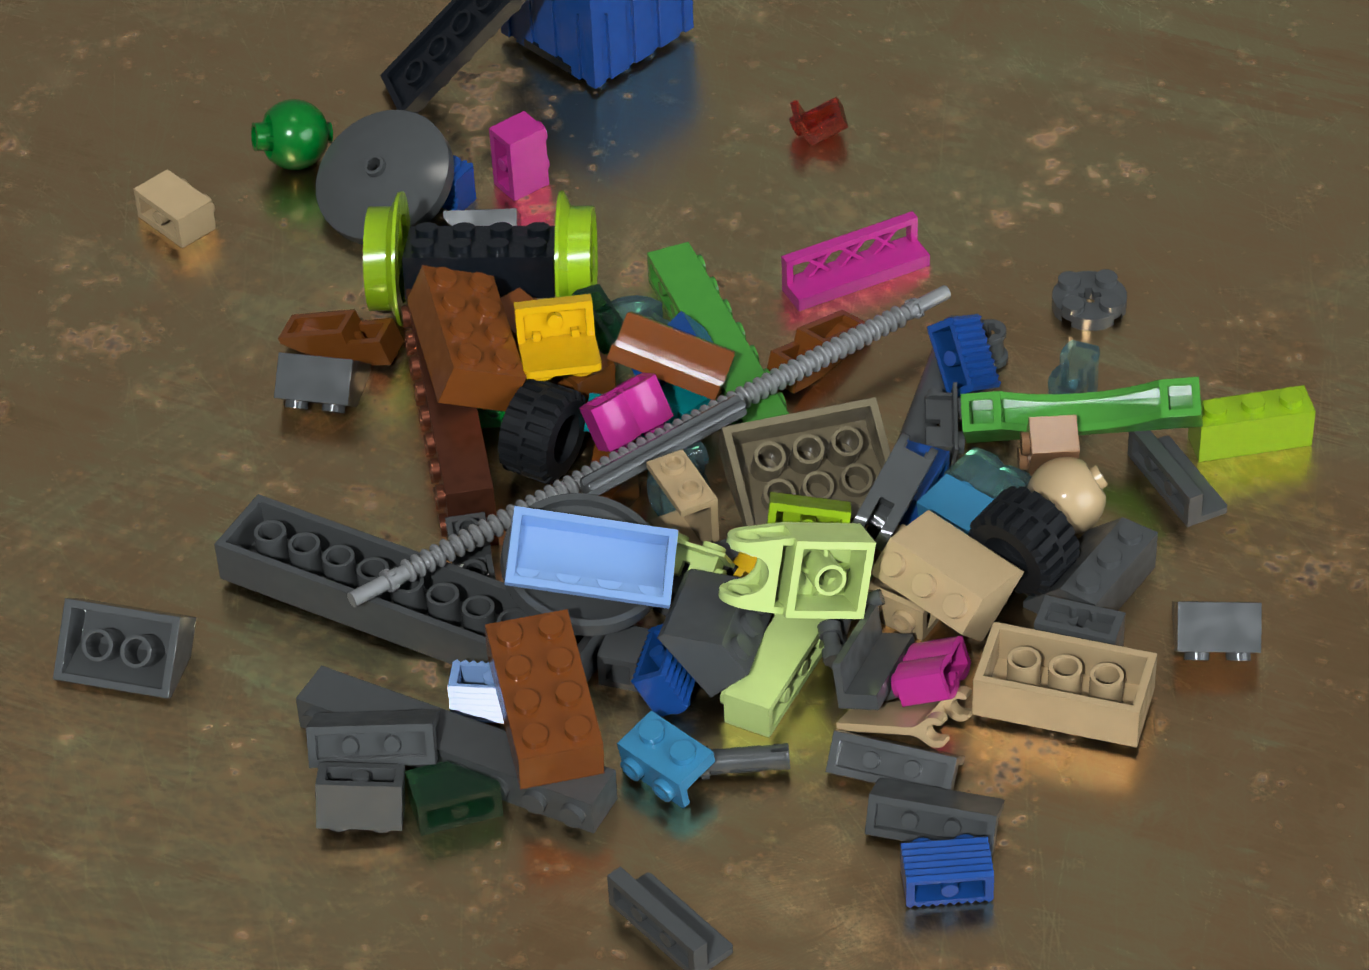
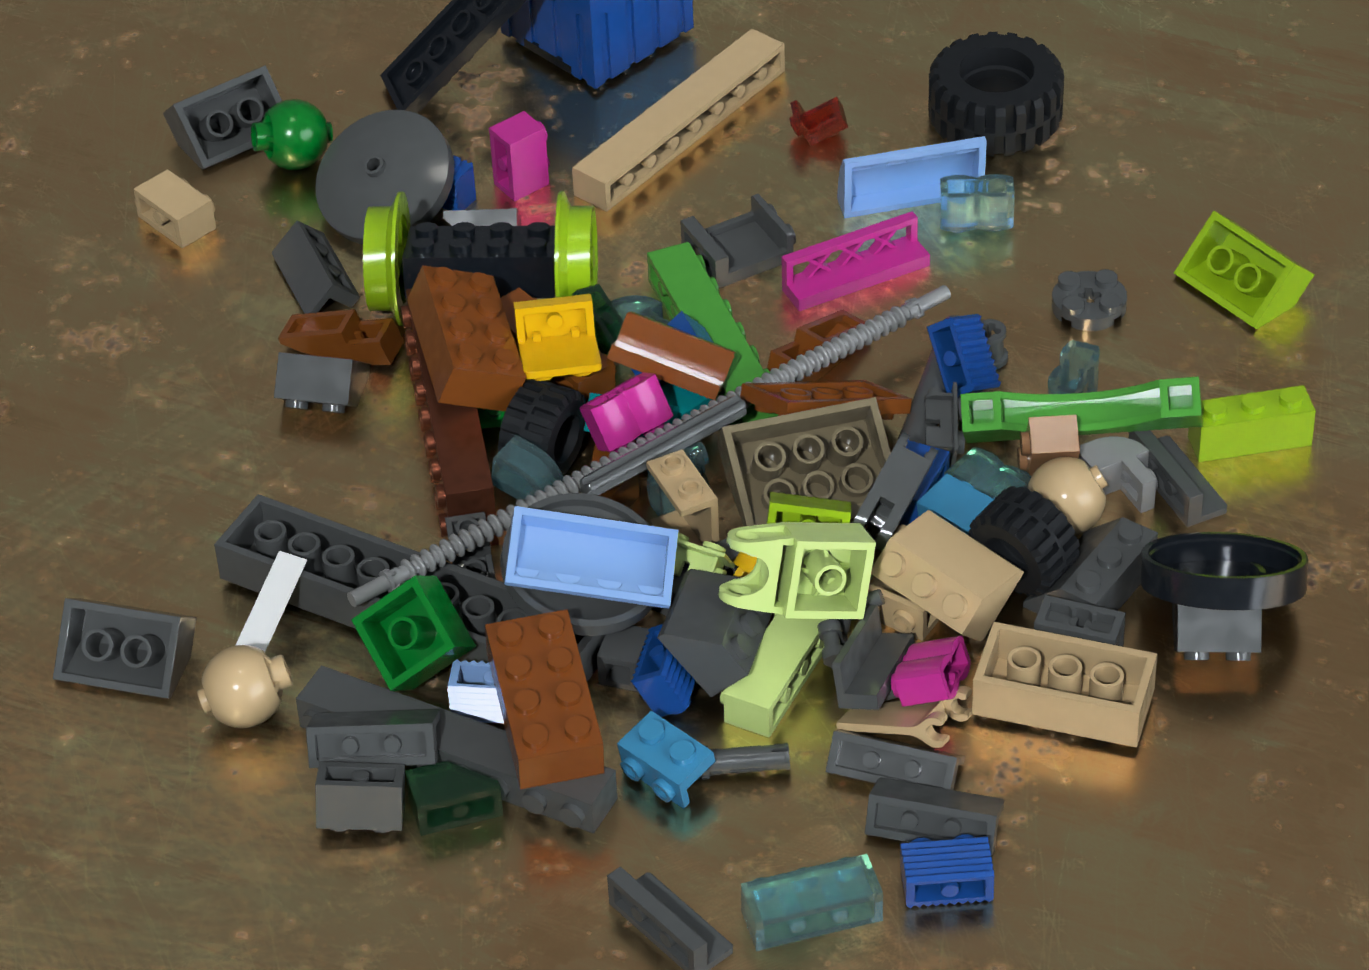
(220, 120): none -> dark grey slope
(243, 686): none -> tan brick
(272, 600): none -> white sticker
(313, 269): none -> dark grey panel
(413, 633): none -> green brick
(523, 469): none -> clear light blue brick
(678, 120): none -> tan brick
(741, 244): none -> dark grey panel
(801, 396): none -> dark orange plate
(811, 902): none -> clear light blue brick
(905, 176): none -> light blue slope
(976, 203): none -> clear light blue brick
(998, 91): none -> black tyre
(1124, 468): none -> light grey brick
(1224, 571): none -> black brick
(1242, 272): none -> lime slope

